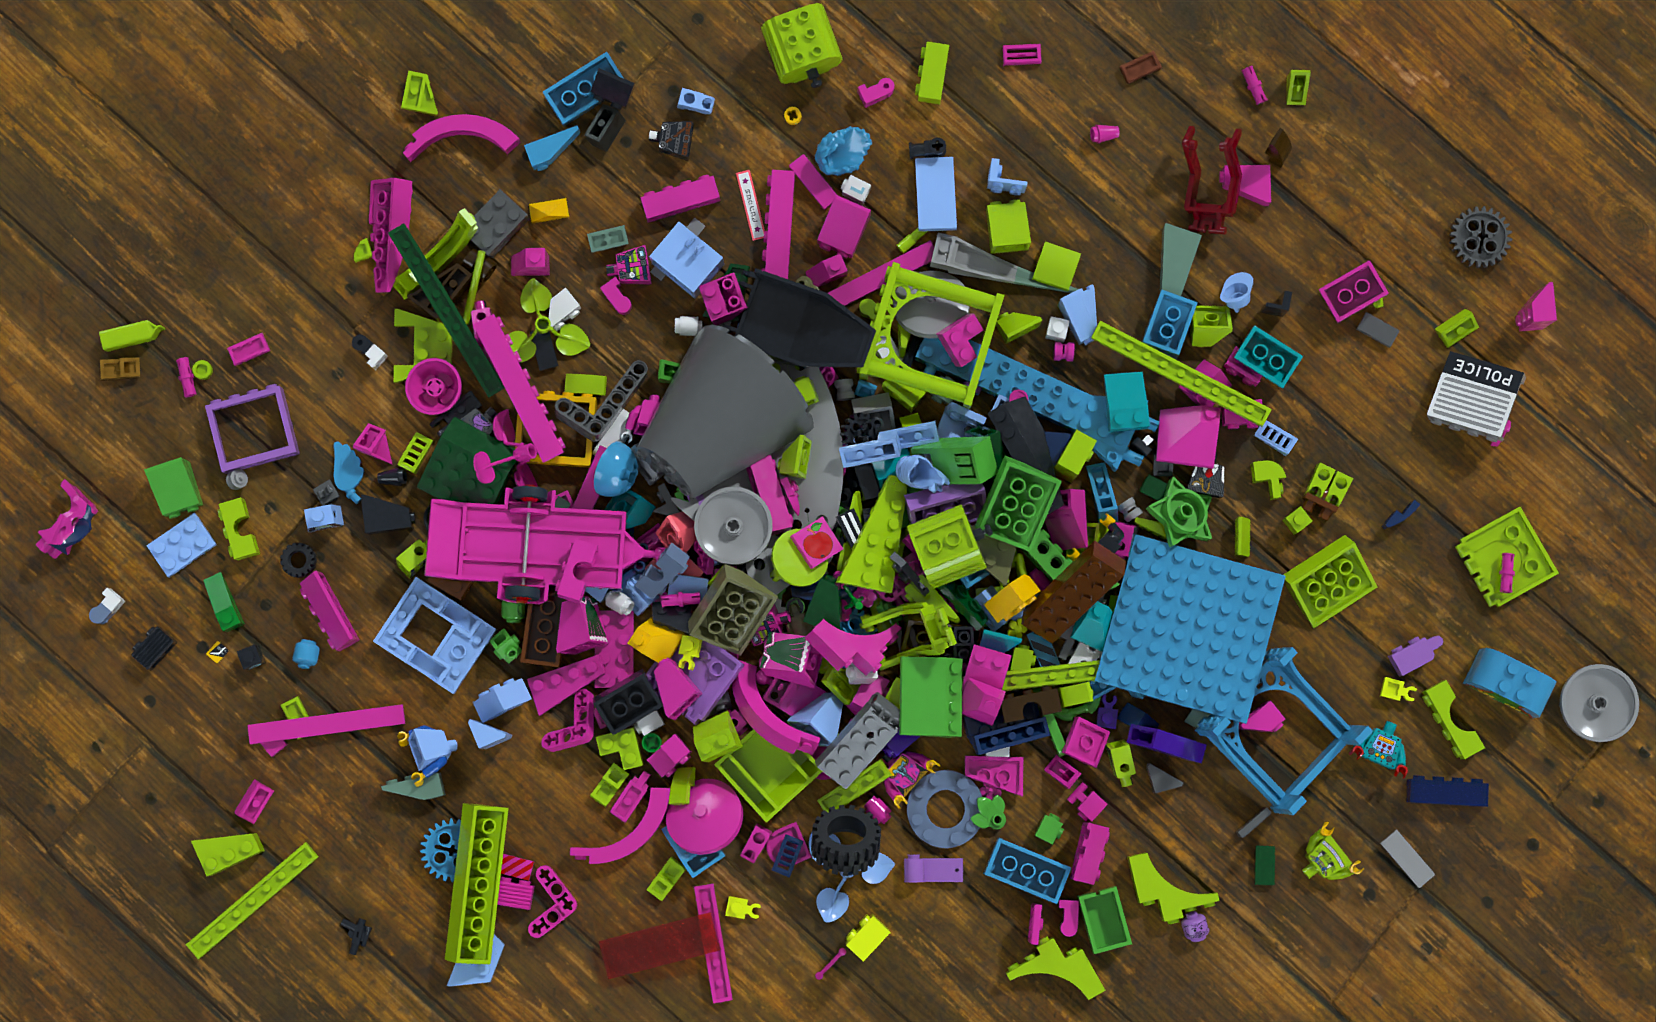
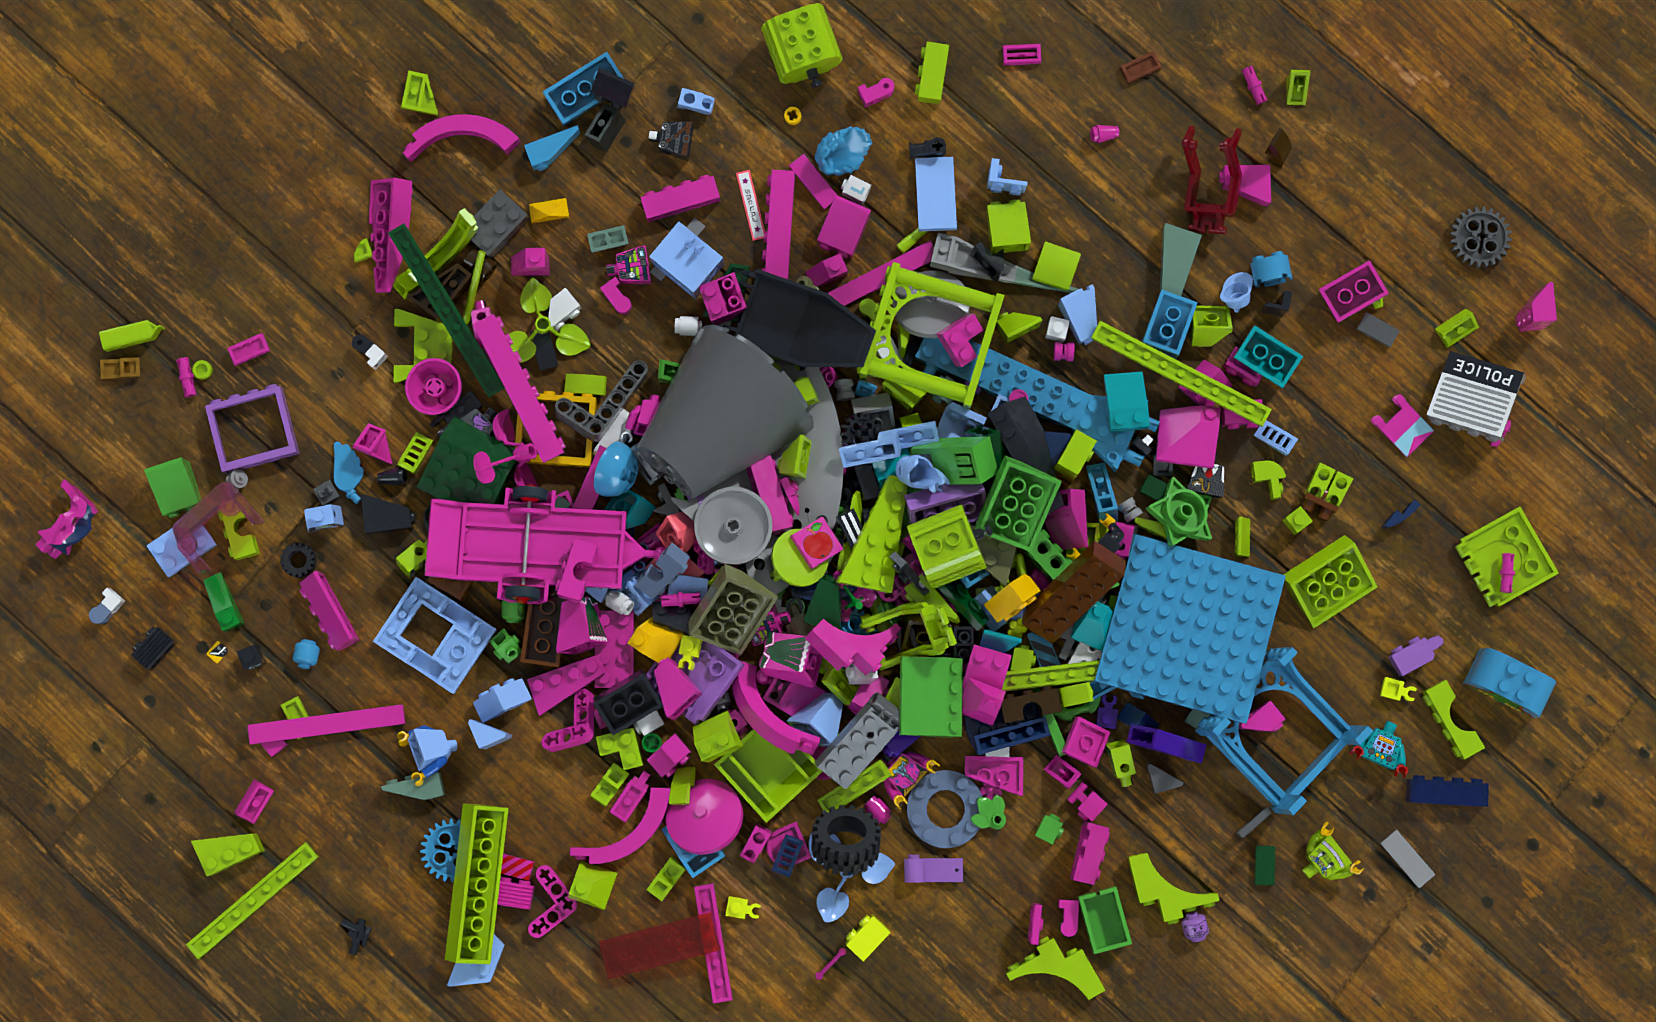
(222, 498): none -> clear pink windscreen
(592, 885): none -> lime slope
(991, 264): none -> black slope
(1027, 870): dark azure brick -> none
(1271, 269): none -> dark azure brick
(1405, 428): none -> dark pink flag
(1599, 703): light grey dish -> none

